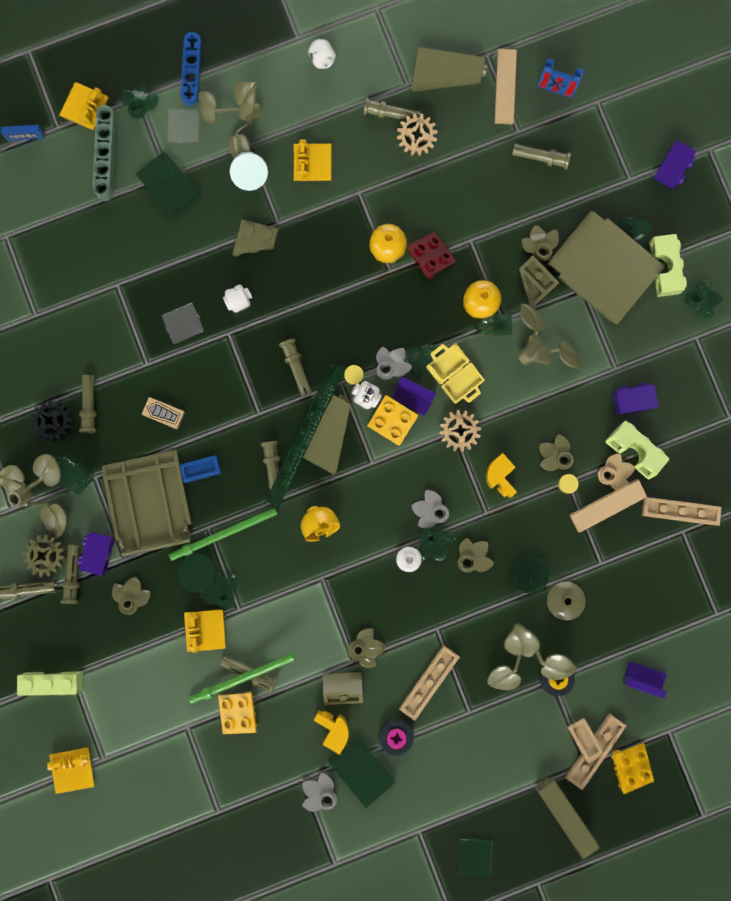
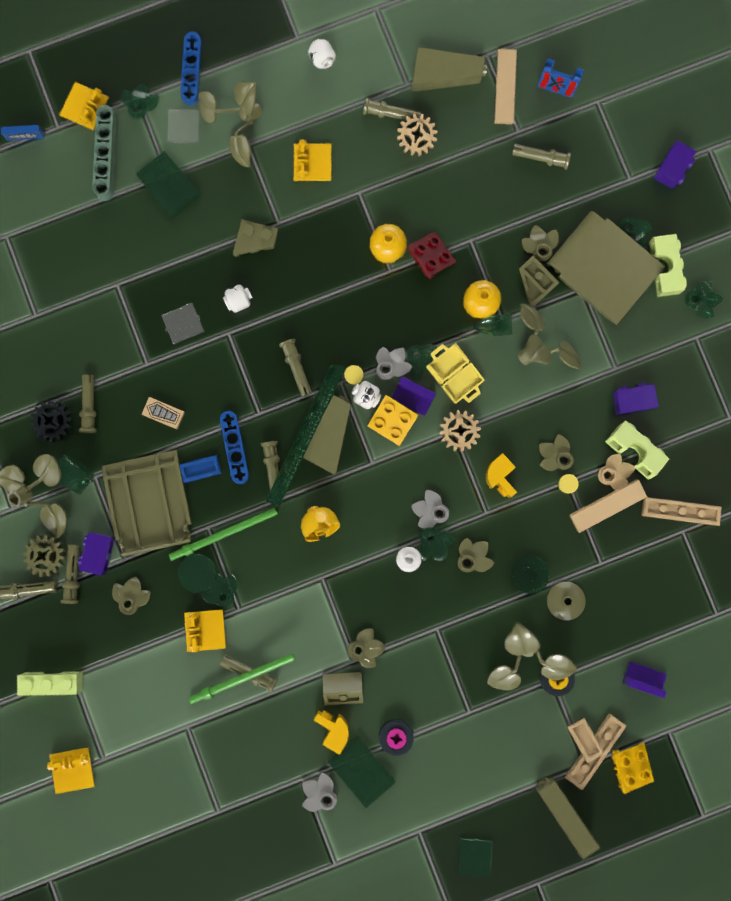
(236, 447): none -> blue beam
(237, 713): yellow hinge -> none
(248, 171): light aqua tile -> none
(429, 682): tan tile -> none

